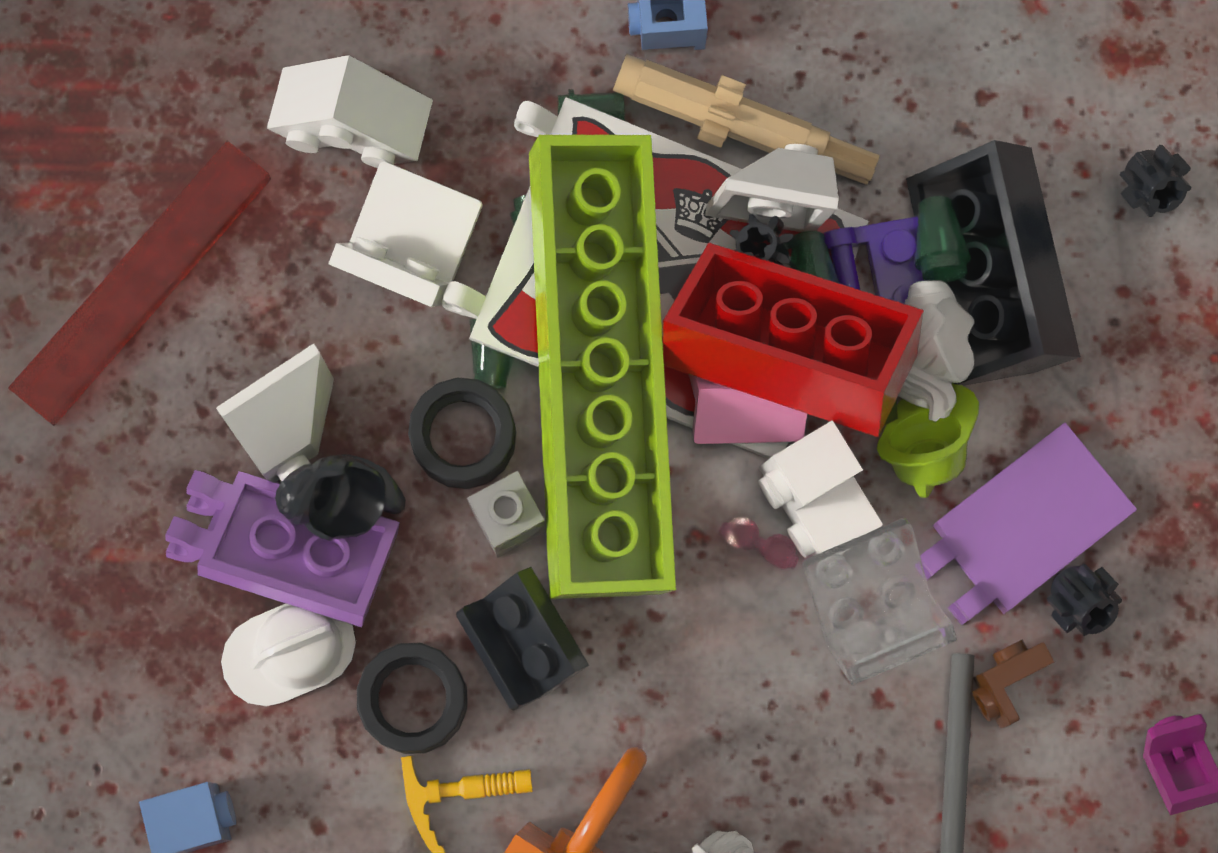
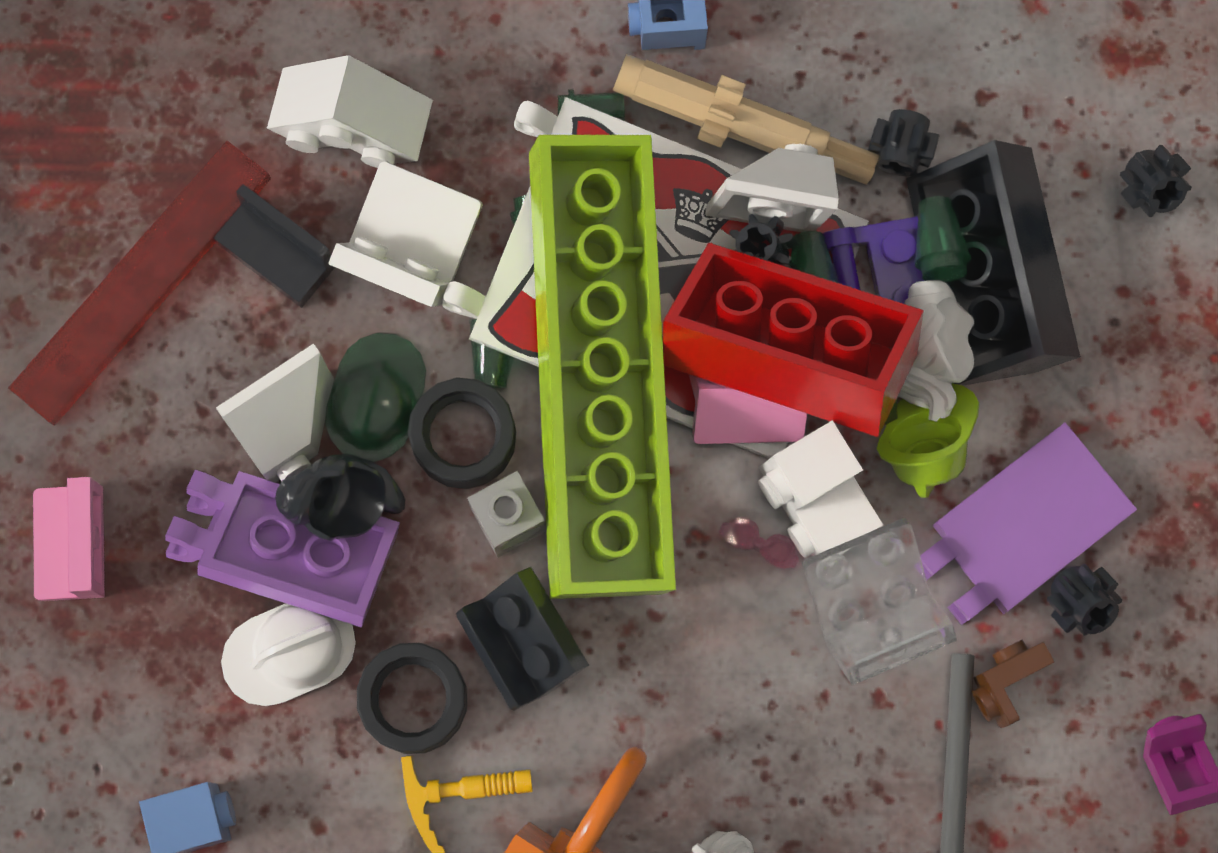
(69, 541): none -> bright pink panel
(275, 247): none -> black panel
(375, 396): none -> clear green piece
(903, 142): none -> black gear

